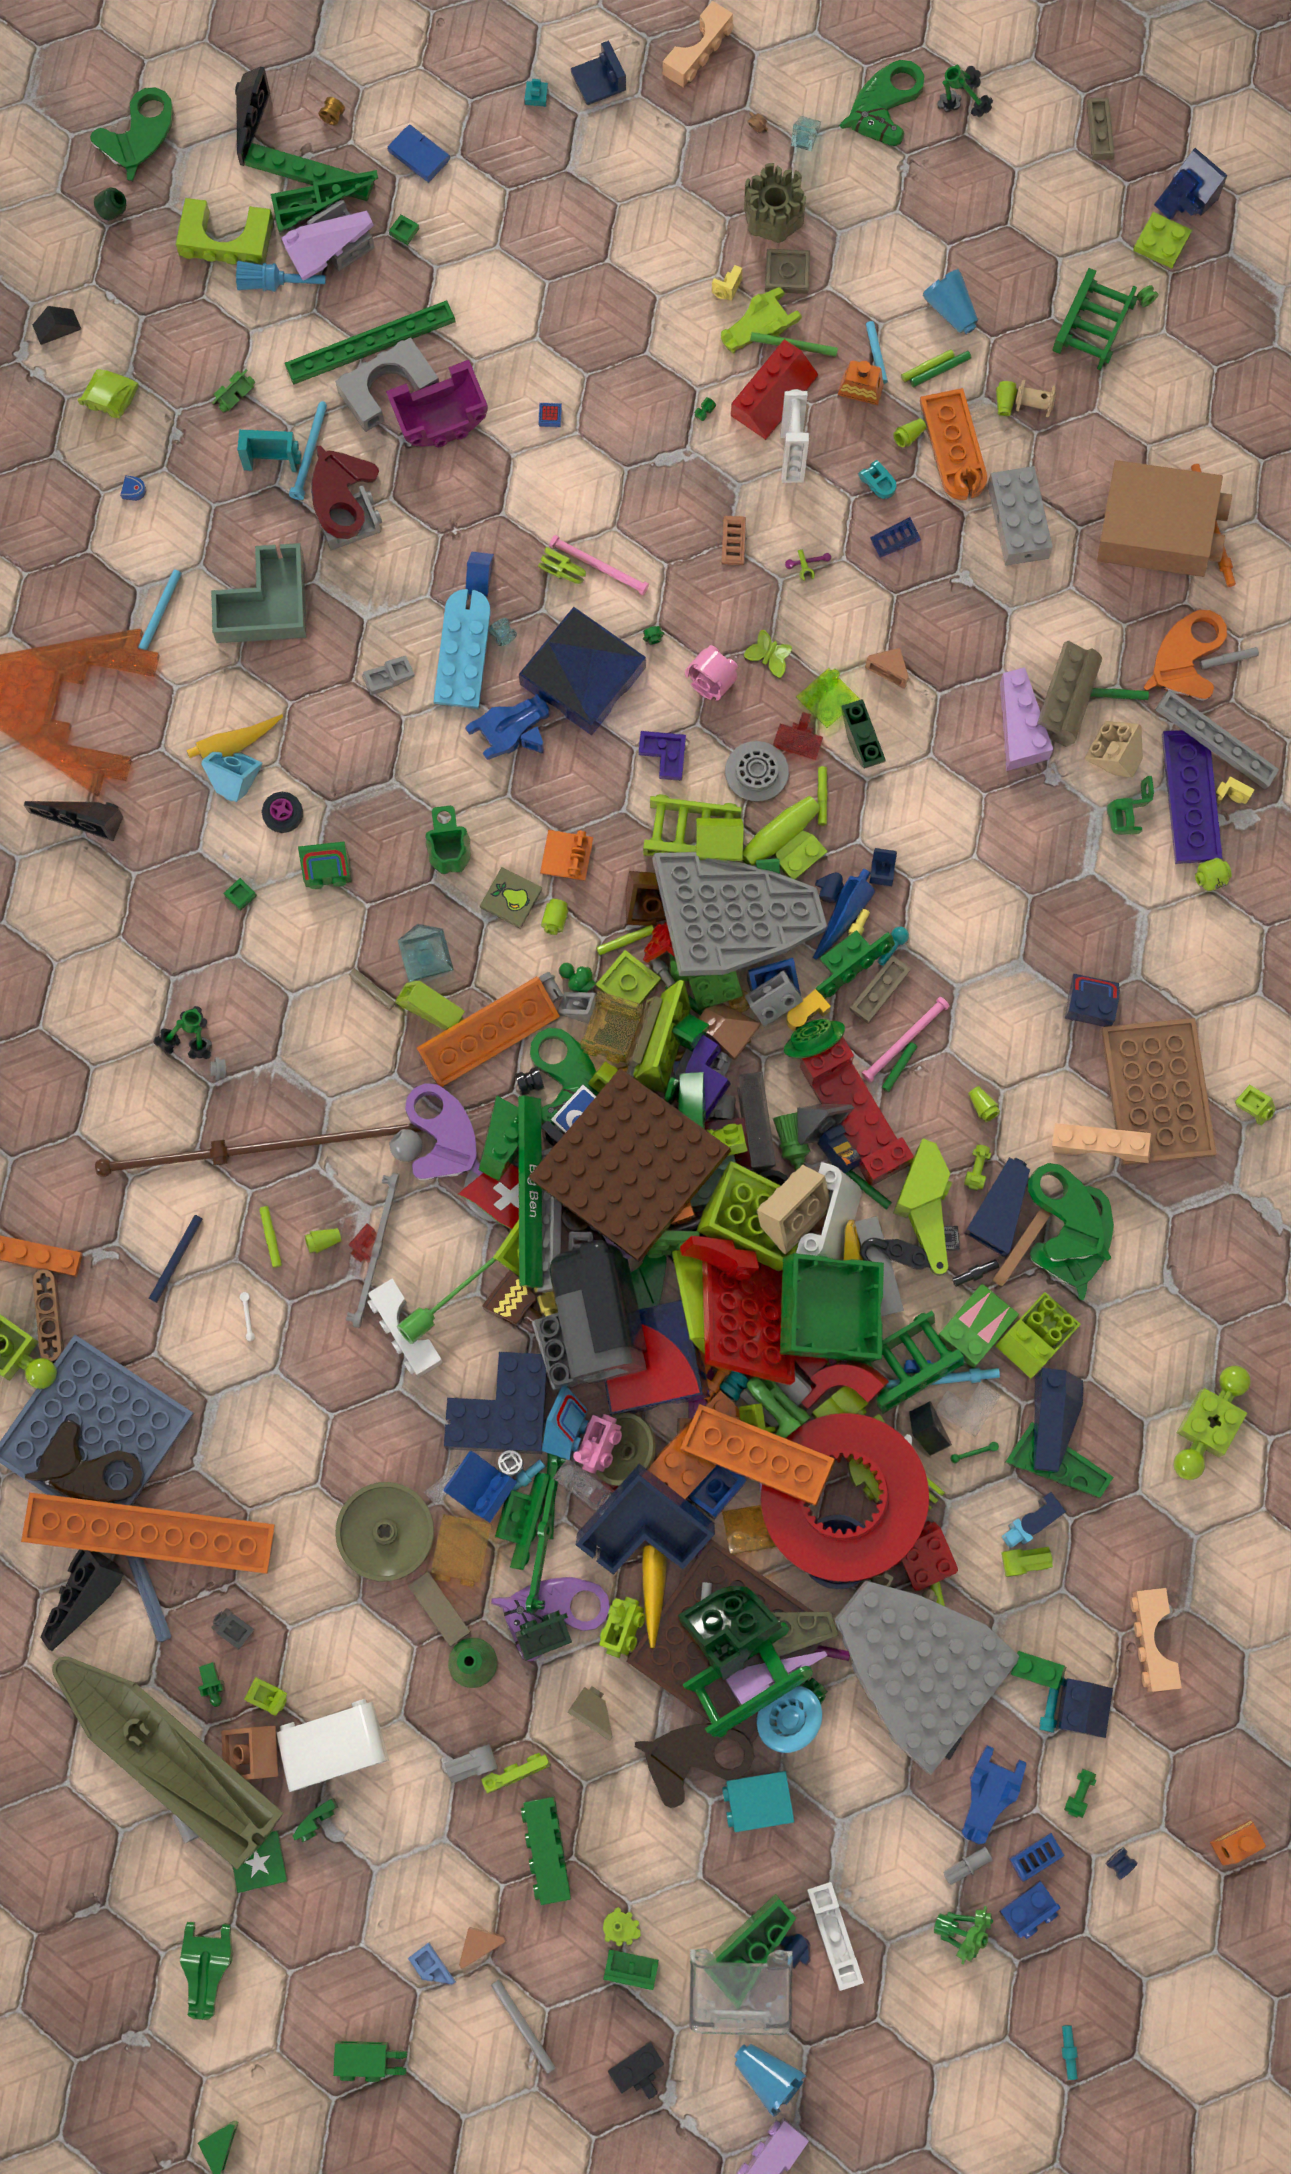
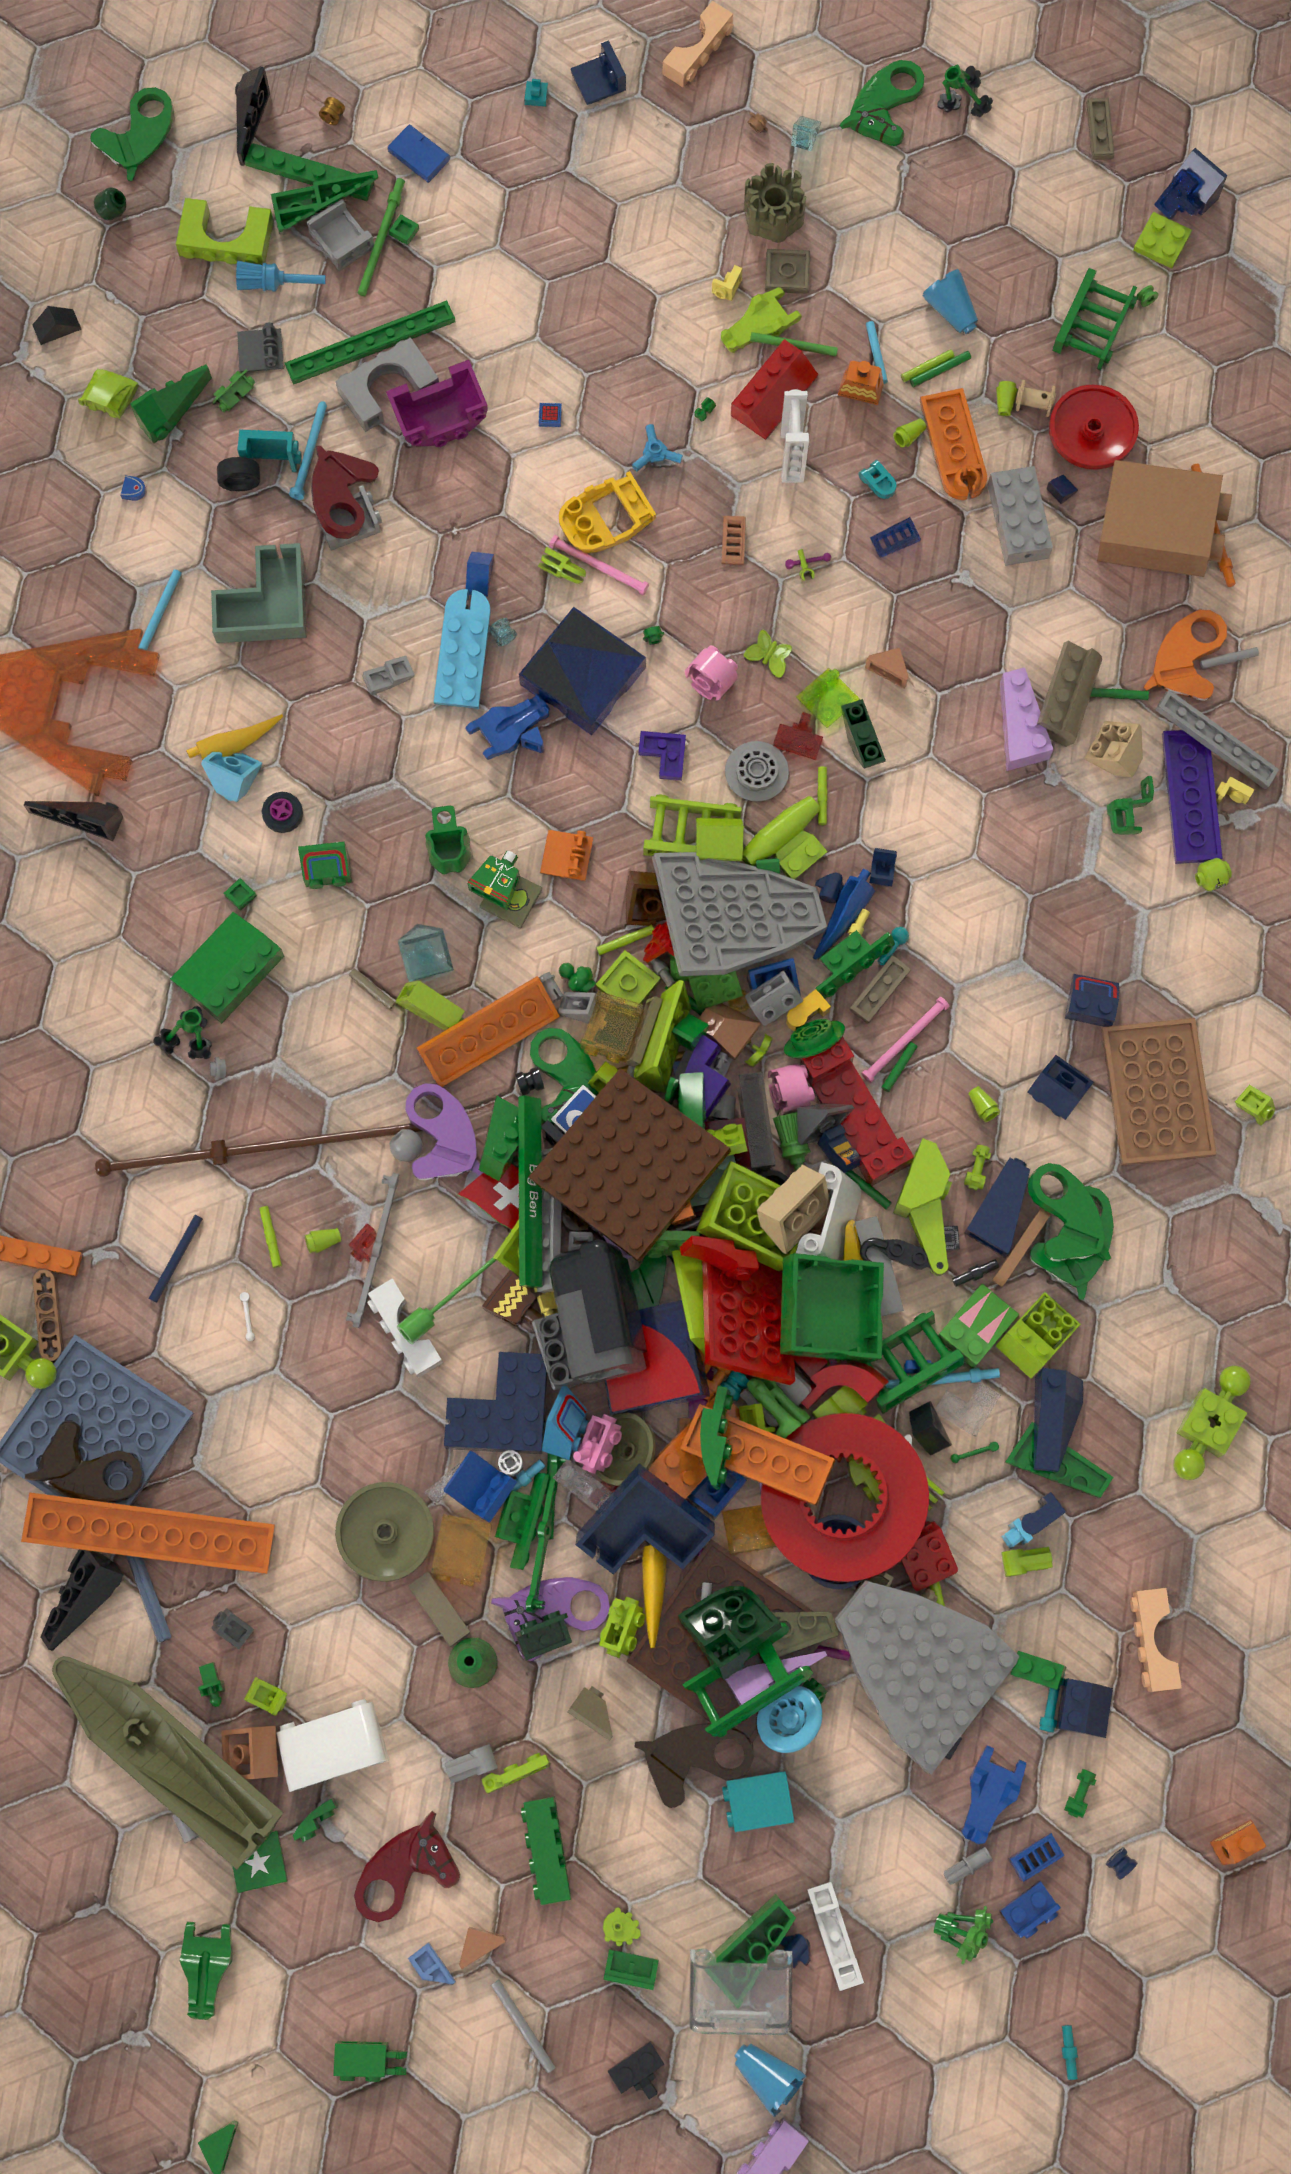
(161, 410): none -> green wedge
(228, 967): none -> green slope
(238, 474): none -> black tyre
(260, 349): none -> dark grey hinge
(316, 243): lavender wedge -> none
(393, 201): none -> bright green bar
(414, 1850): none -> dark red animal
(496, 880): none -> green torso
(554, 916): lime brick -> none
(586, 527): none -> yellow slope
(655, 451): none -> dark azure piece
(714, 1446): none -> green slope
(758, 1056): none -> lime piece
(790, 1088): none -> bright pink brick
(1060, 1087): none -> dark blue slope
(1061, 488): none -> dark blue slope
(1093, 426): none -> red dish
(1119, 1143): light nougat arch -> none

